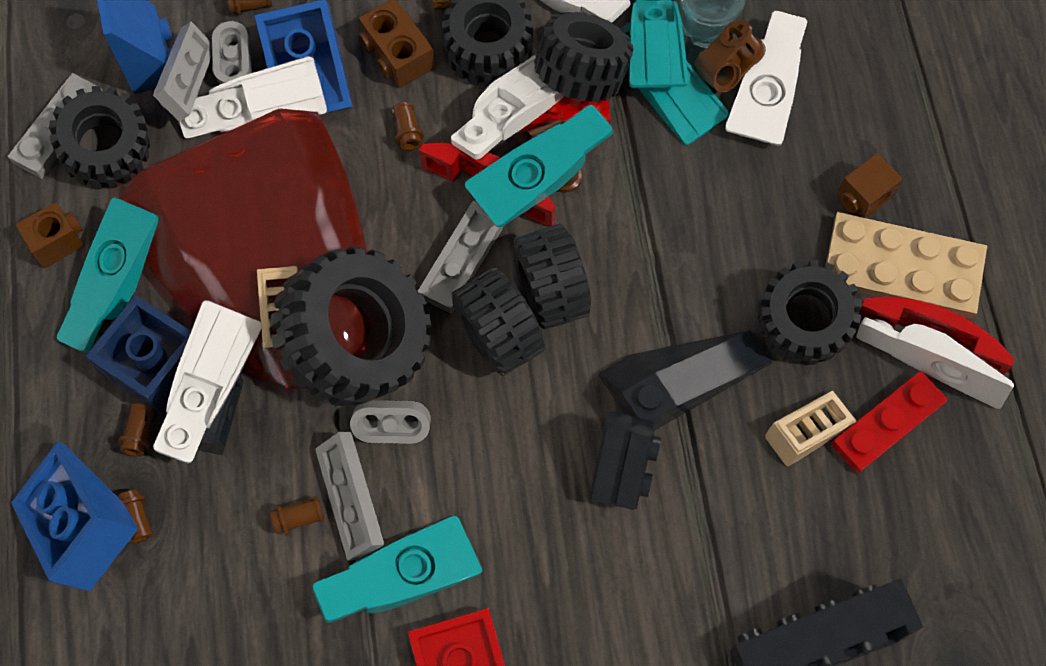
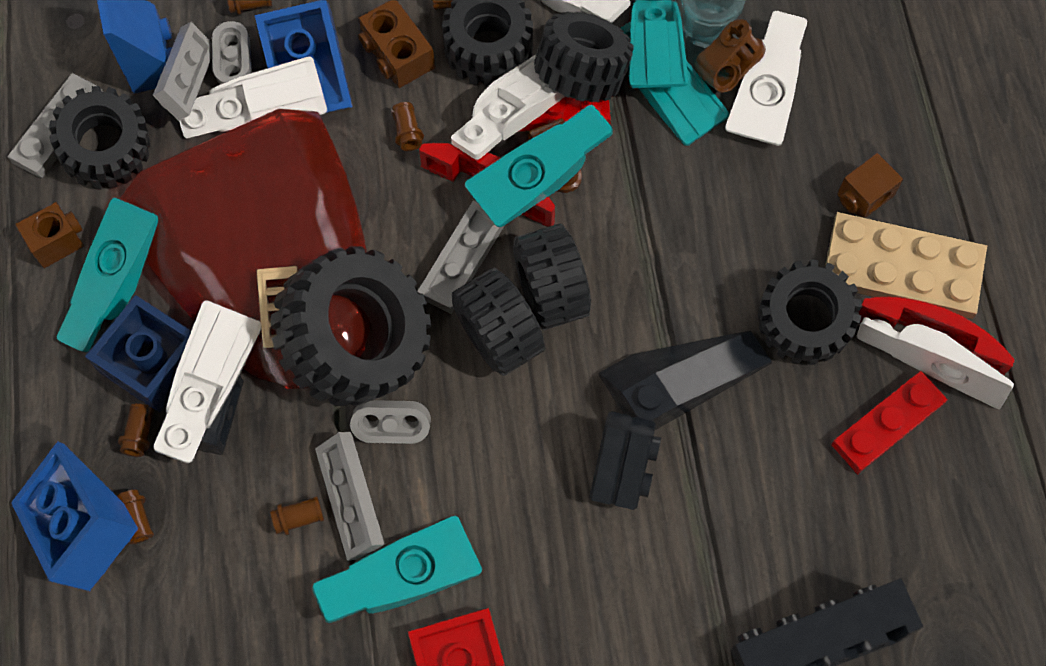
(791, 443): tan slope -> none

